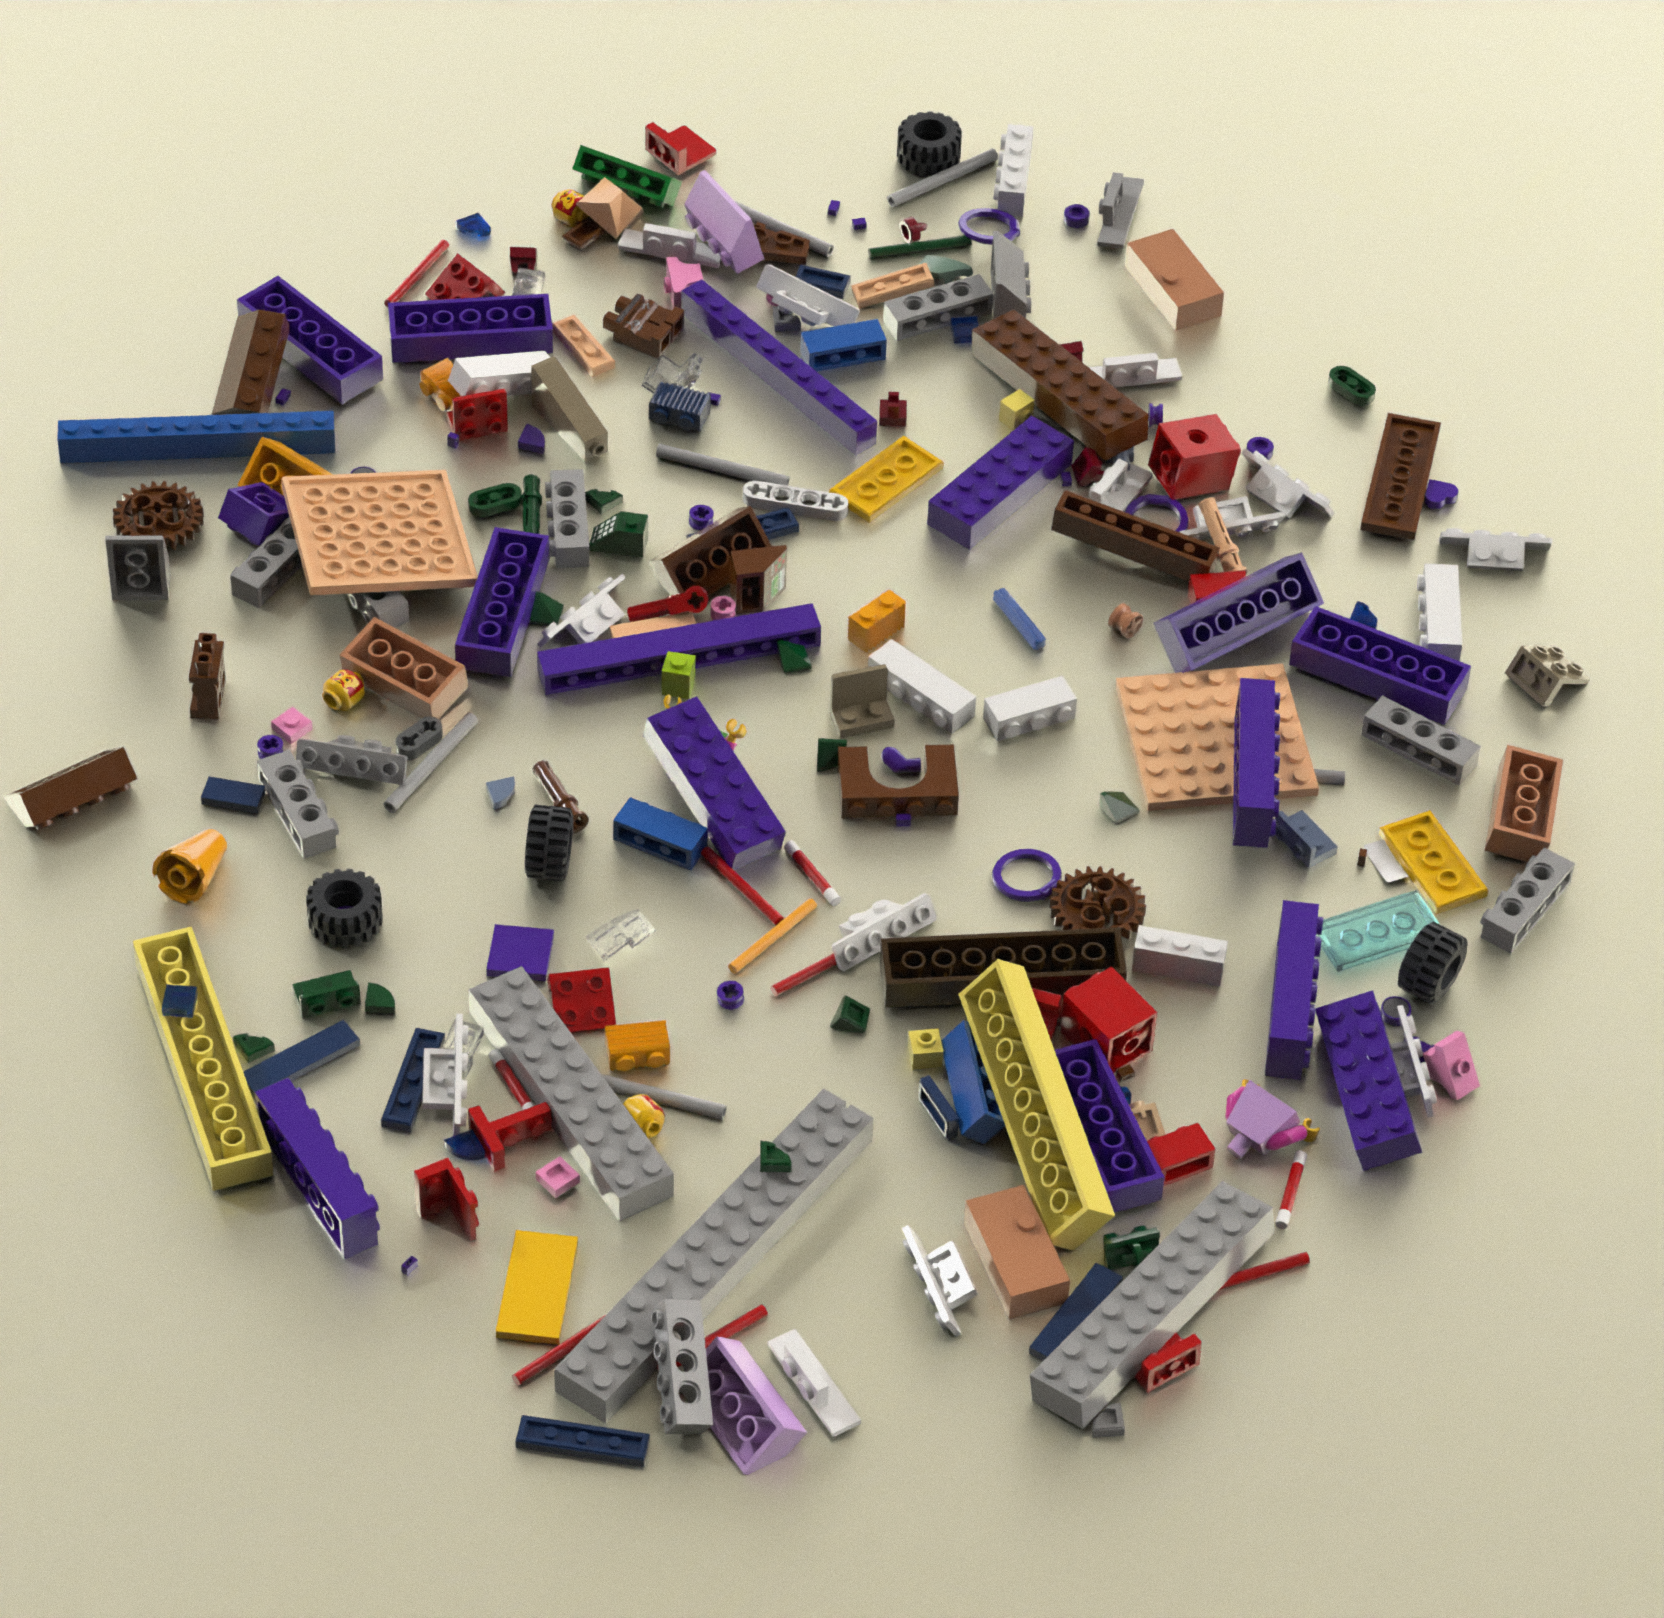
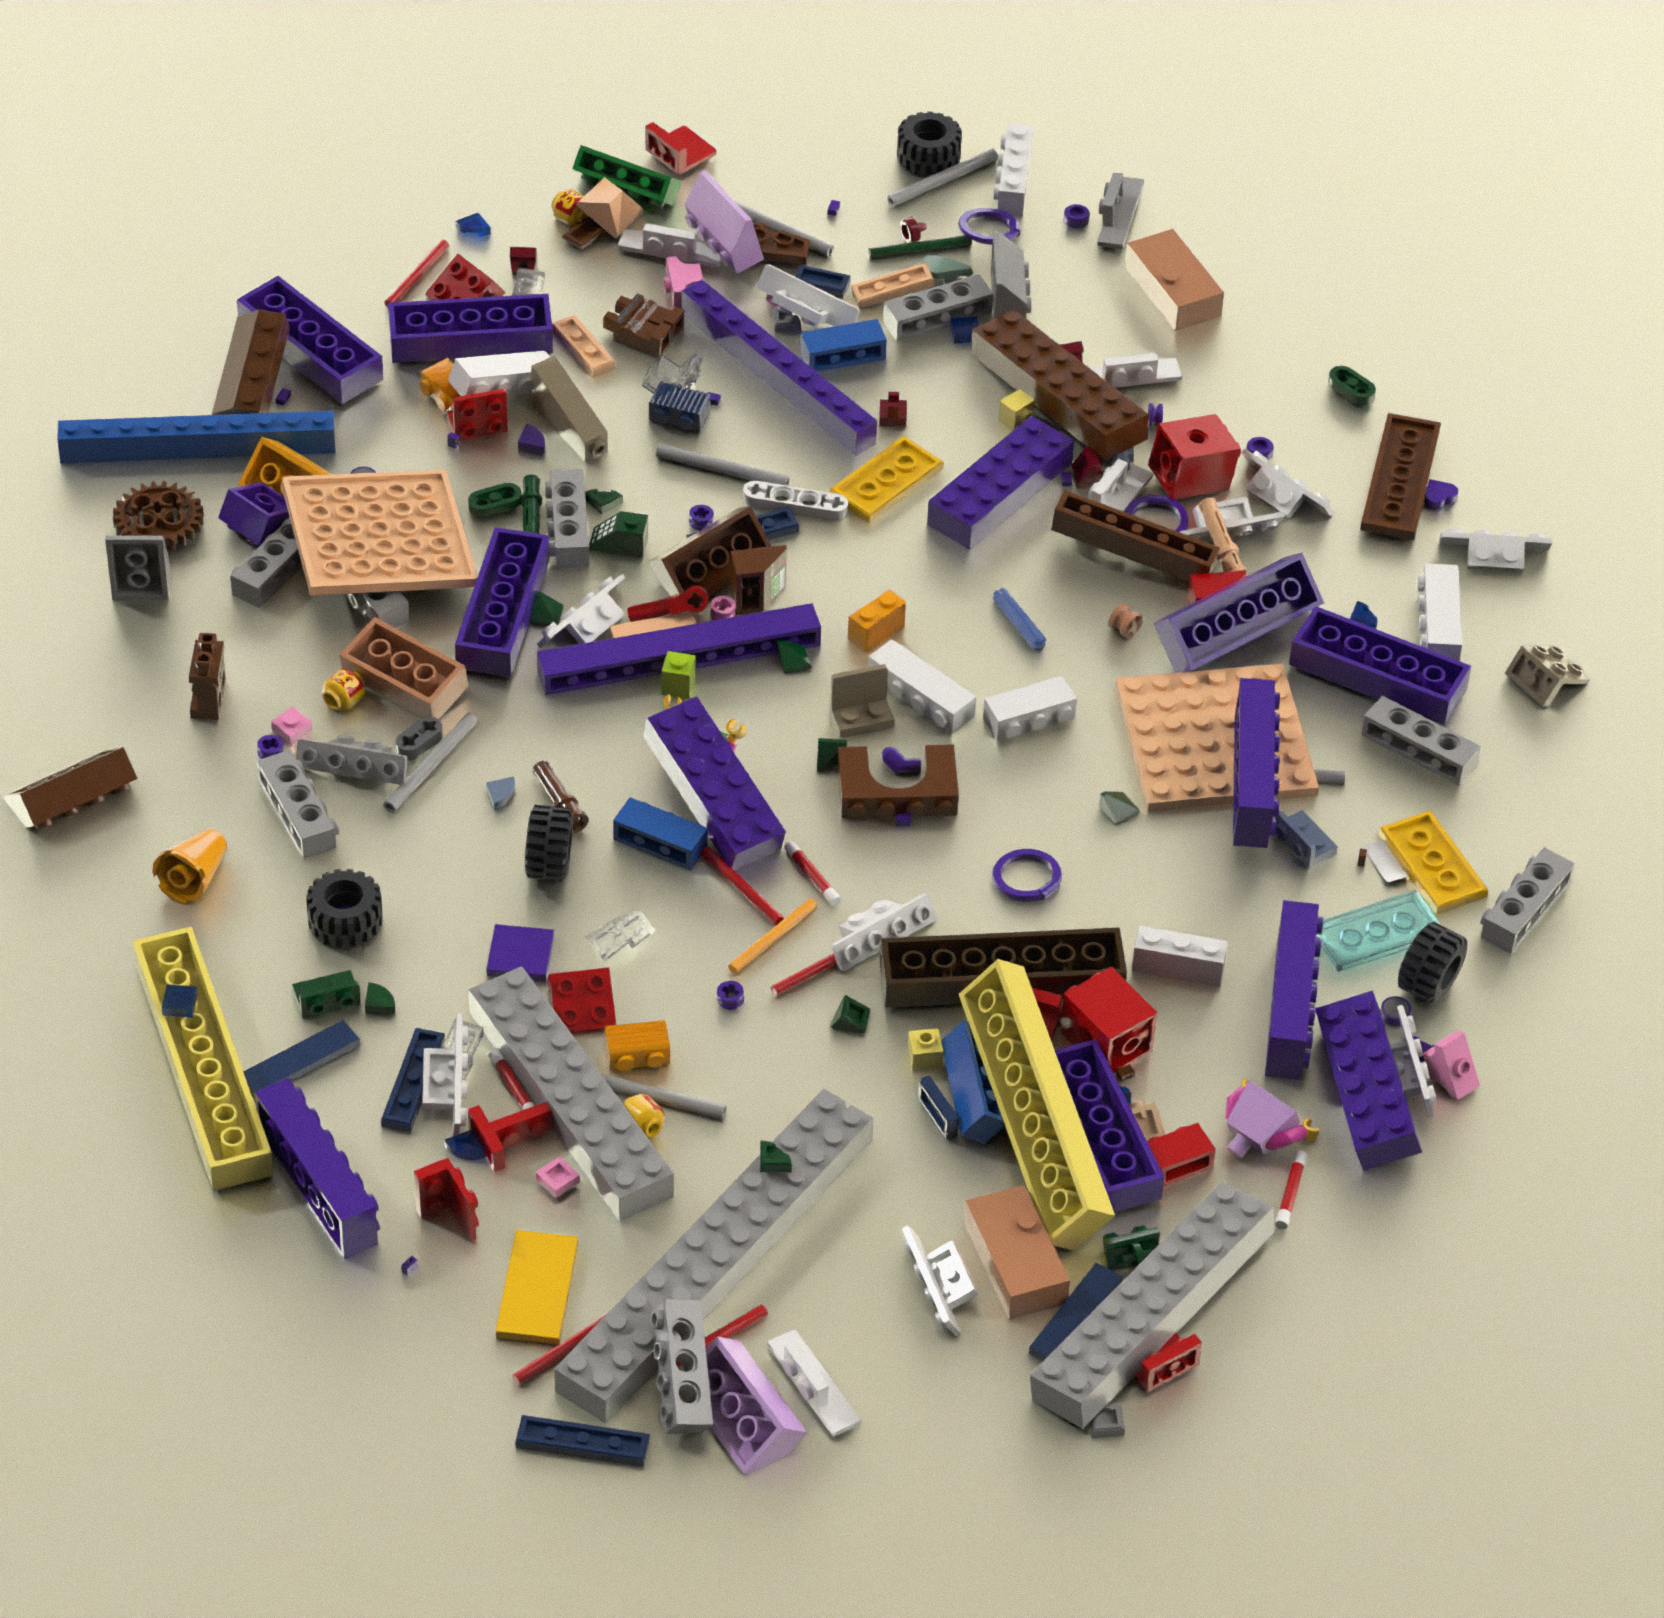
(233, 794): dark blue tile -> none
(252, 1046): dark green tile -> none
(859, 223): dark purple piece -> none
(1108, 896): reddish brown gear -> none
(1267, 1269): red bar -> none
(1523, 803): nougat brick -> none

